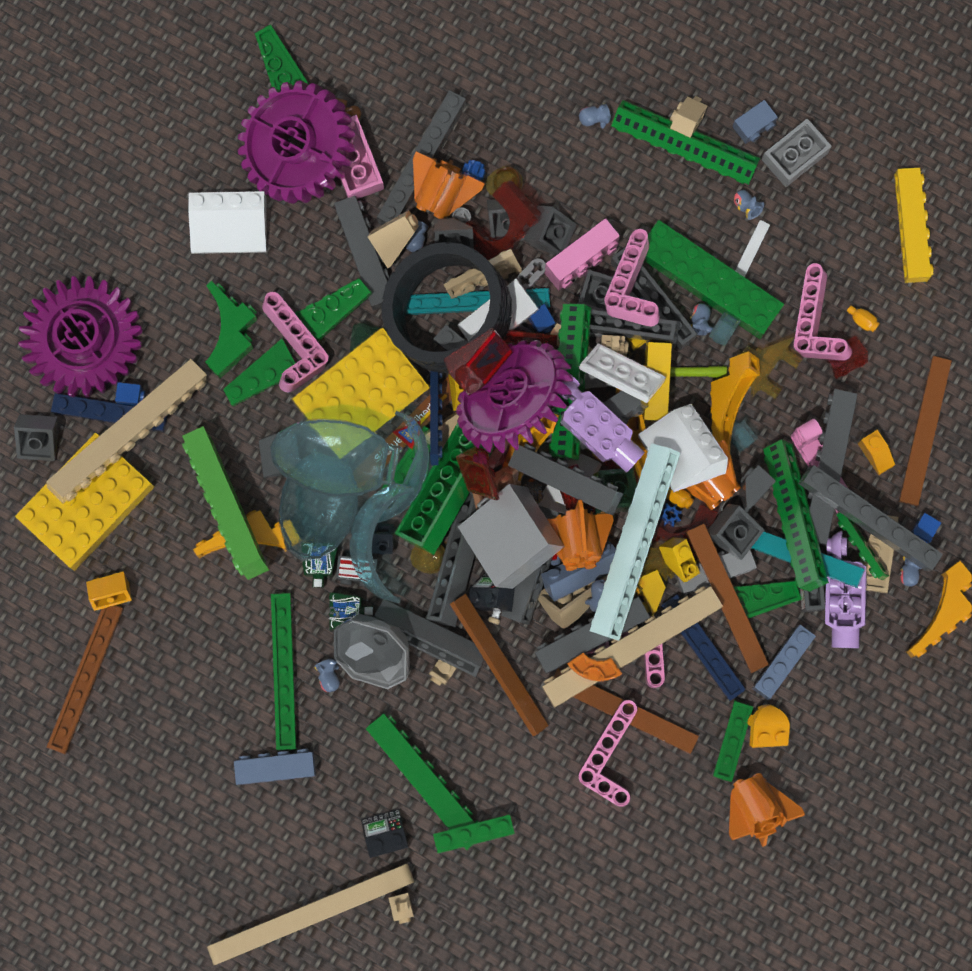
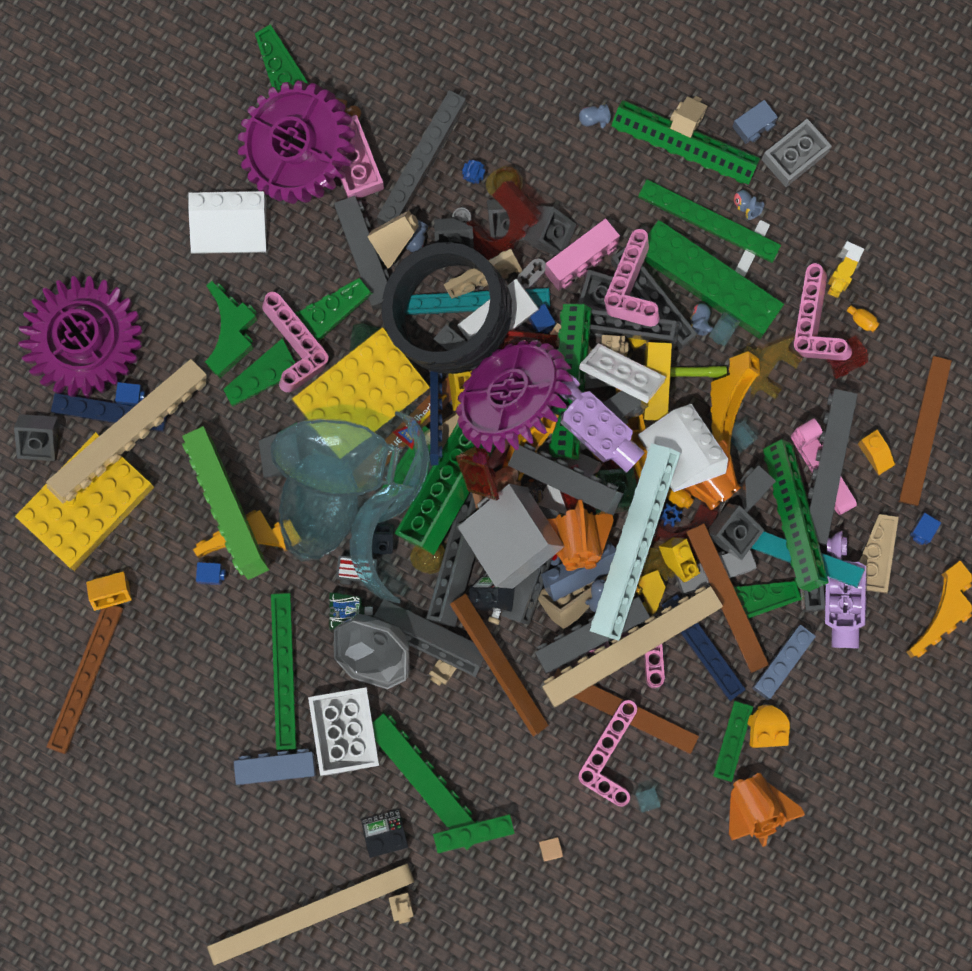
(210, 573): none -> blue brick
(321, 568): torso -> none
(328, 679): sand blue animal -> none
(343, 731): none -> white slope
(441, 186): orange brick -> none
(478, 361): clear red slope -> none
(551, 849): none -> light nougat slope
(593, 669): orange tile -> none
(647, 800): none -> clear light blue brick
(709, 221): none -> green plate
(841, 277): none -> yellow hips
(866, 552): green plate -> none
(870, 518): dark grey brick -> none
(909, 573): sand blue animal -> none
(913, 225): yellow brick -> none

